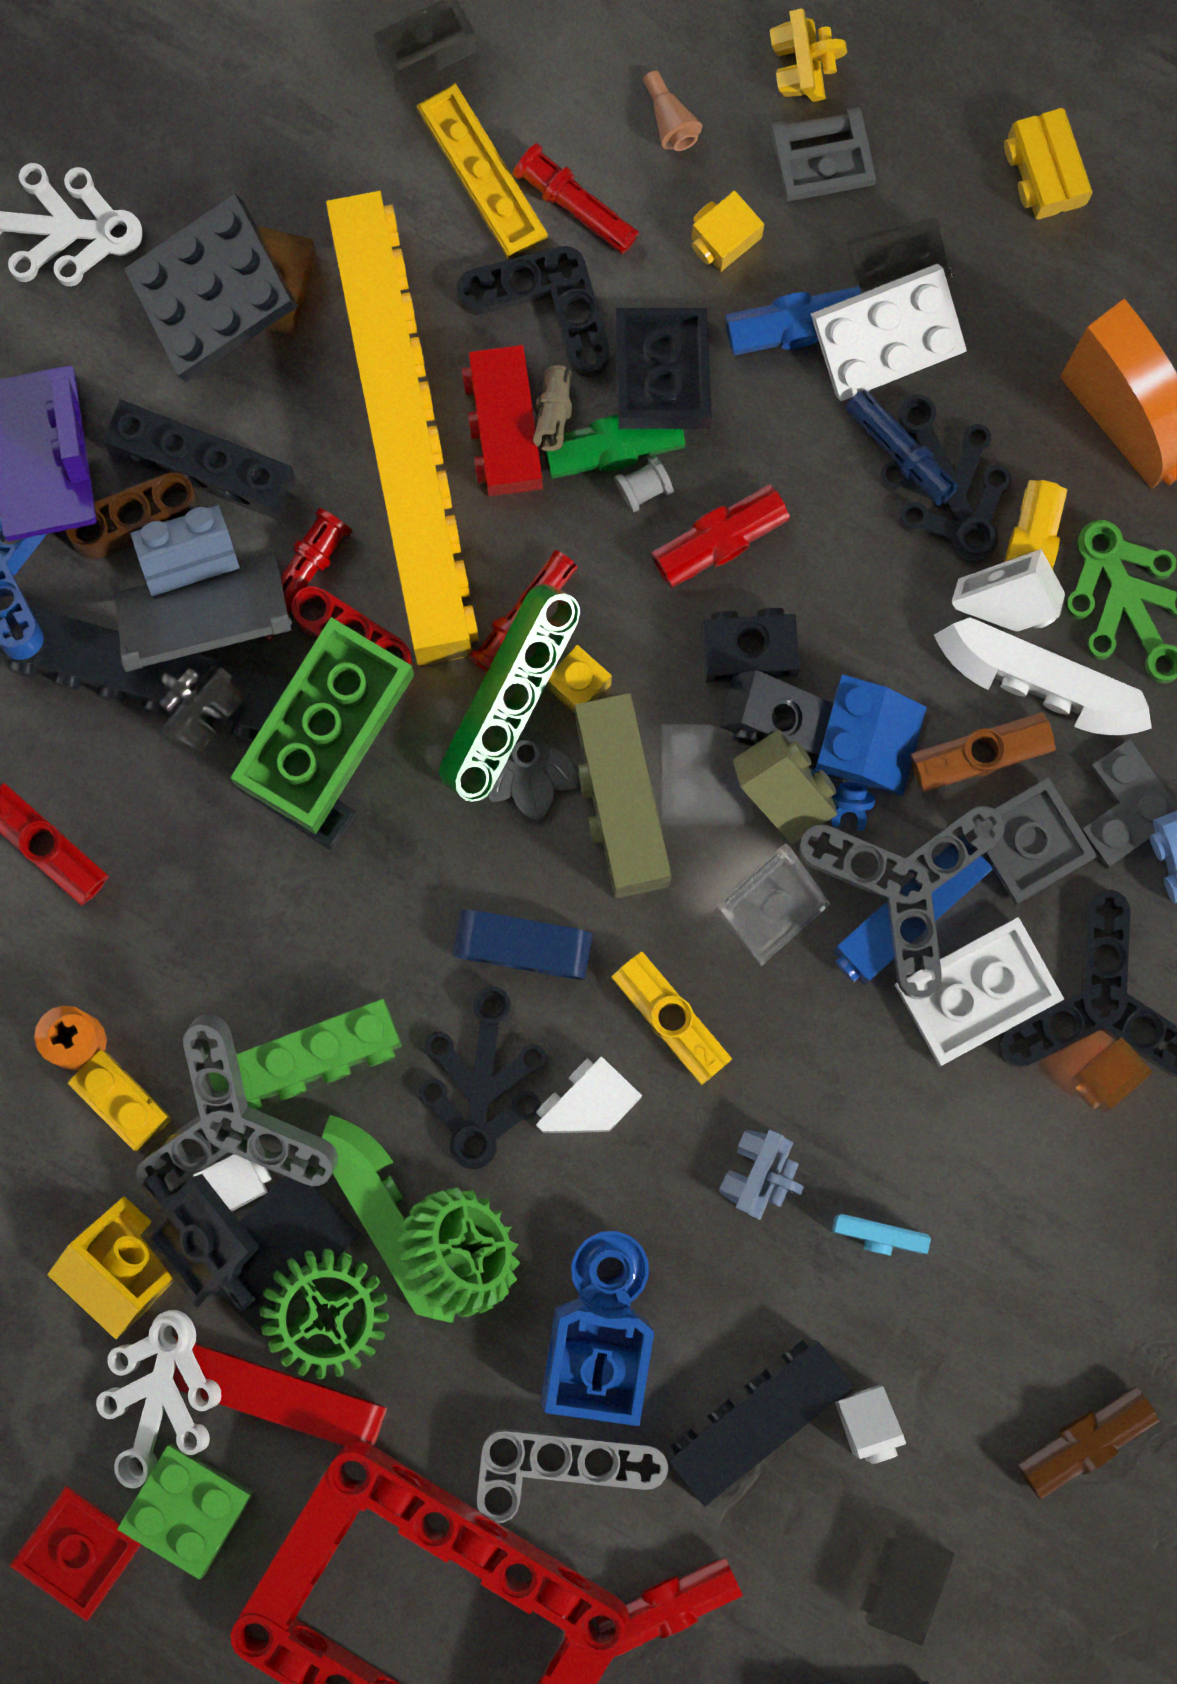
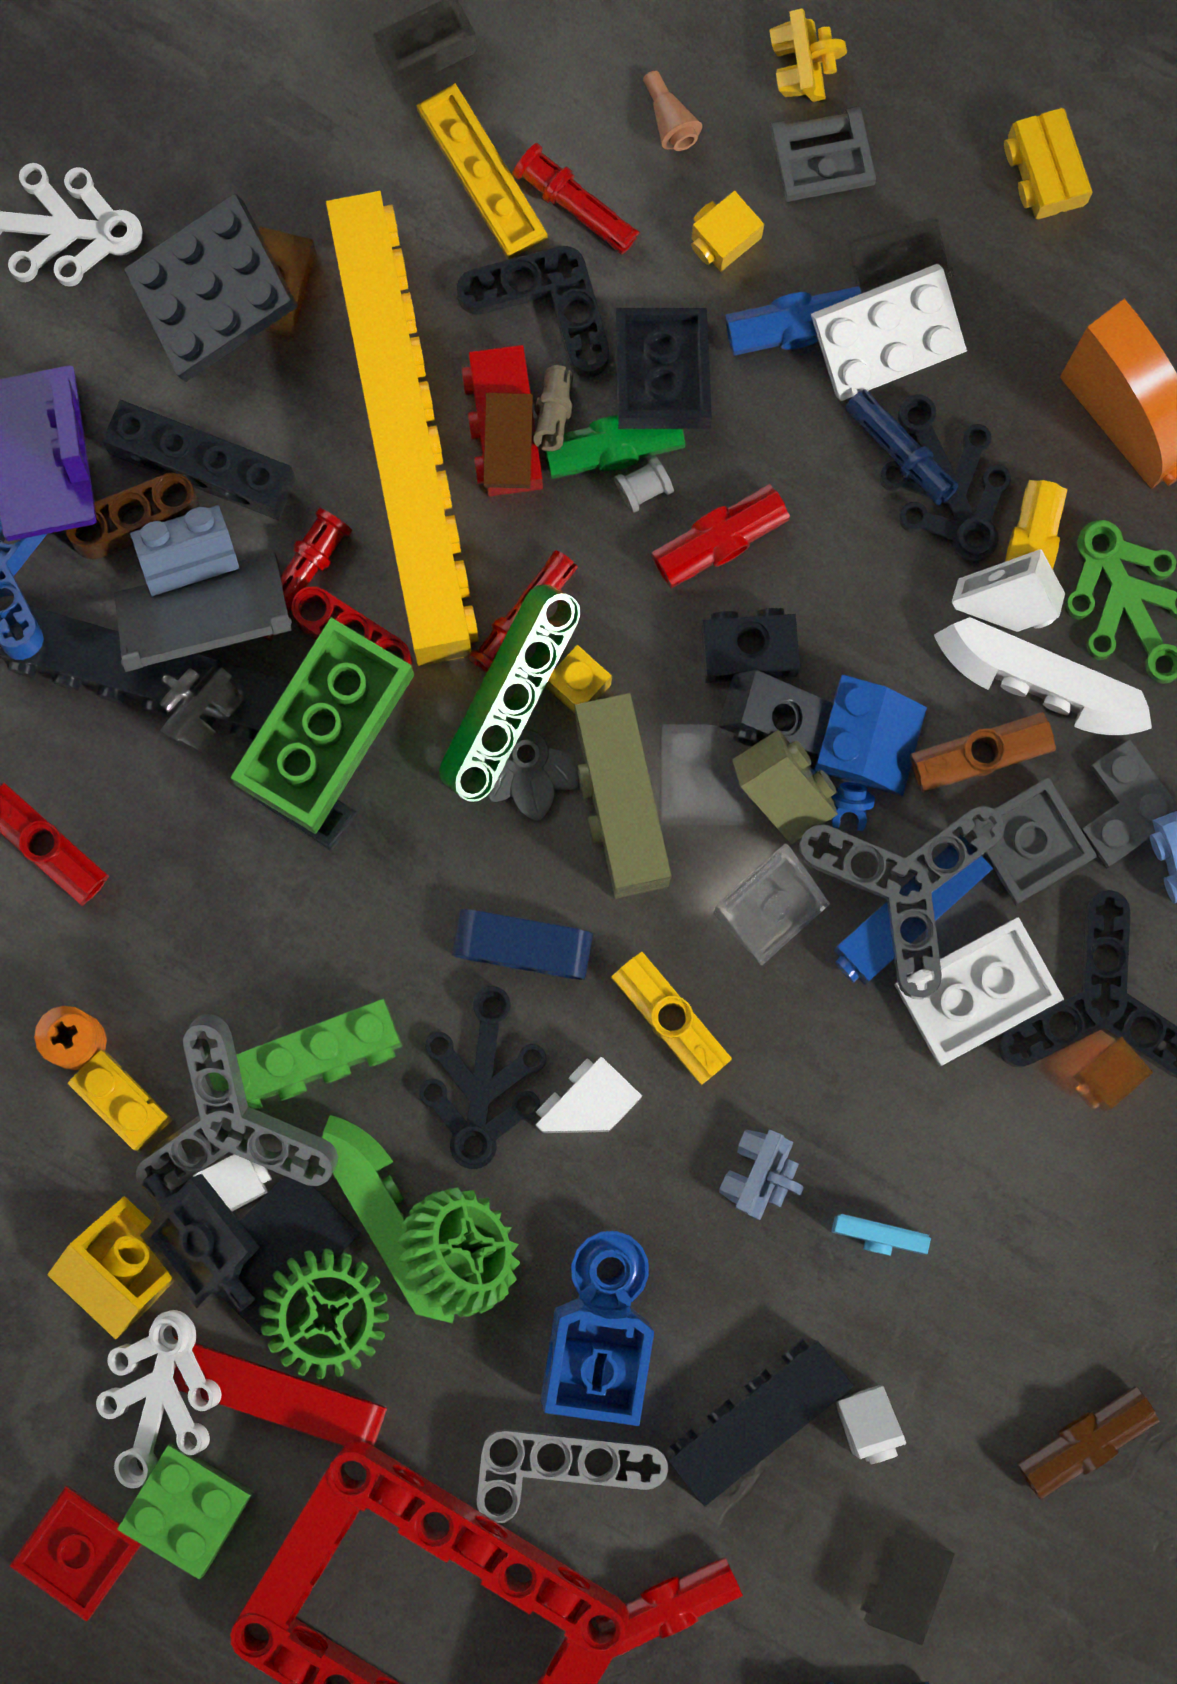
(508, 440): none -> reddish brown tile

